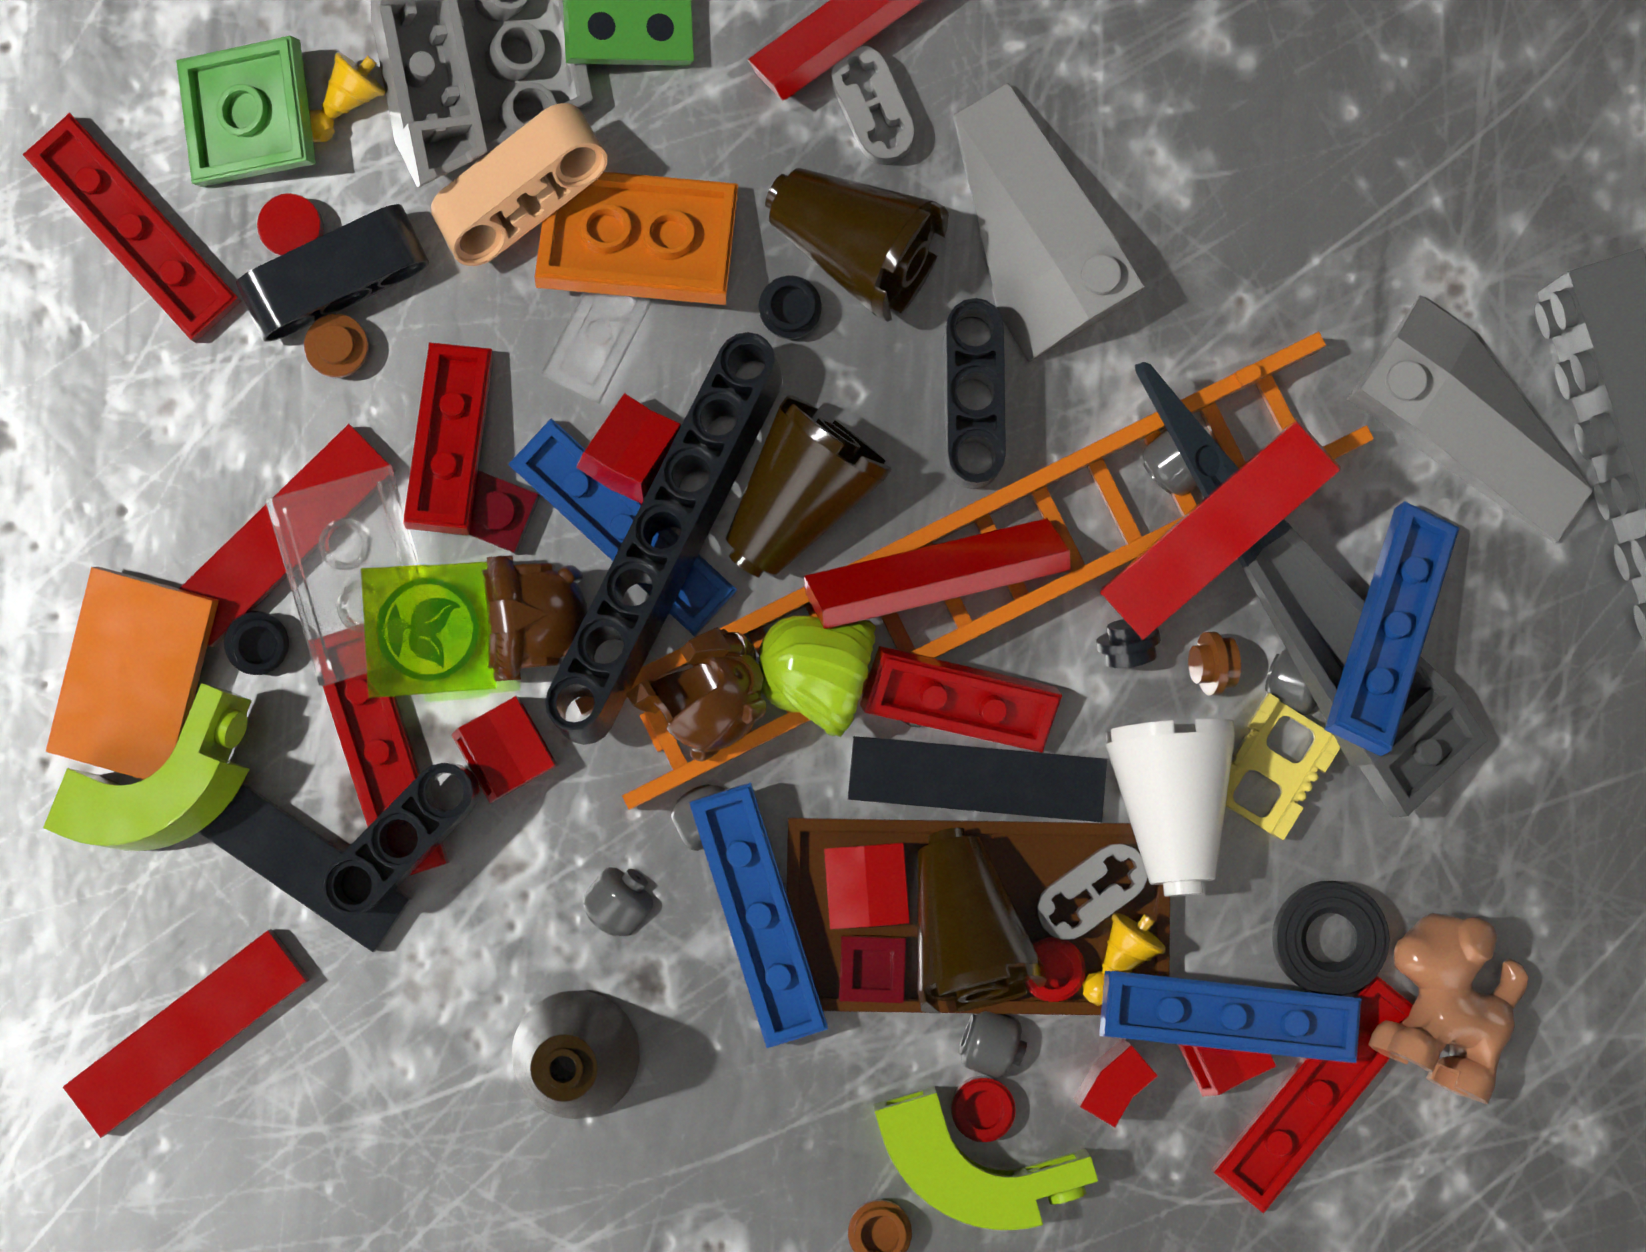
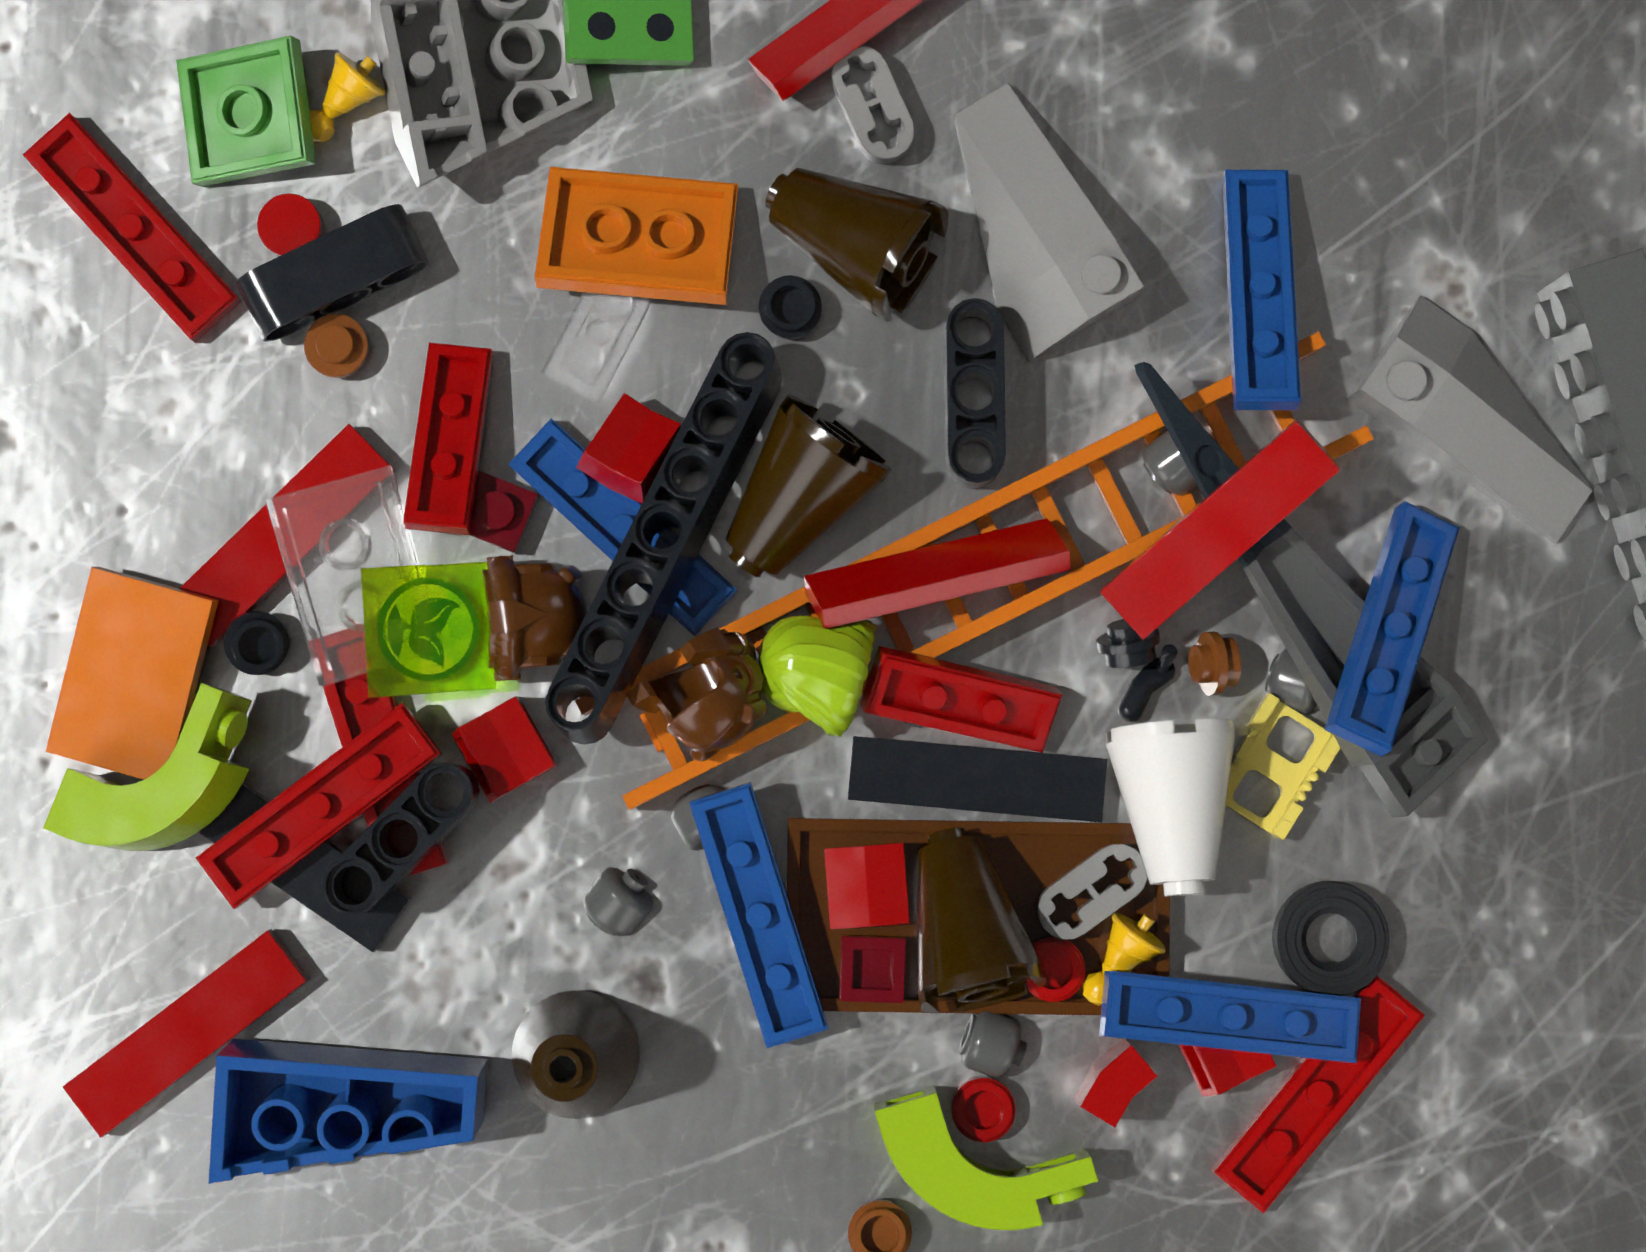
(319, 805): none -> red tile
(332, 1104): none -> blue wedge
(518, 184): light nougat beam -> none
(1145, 683): none -> black piece
(1261, 290): none -> blue tile
(1443, 959): nougat animal -> none

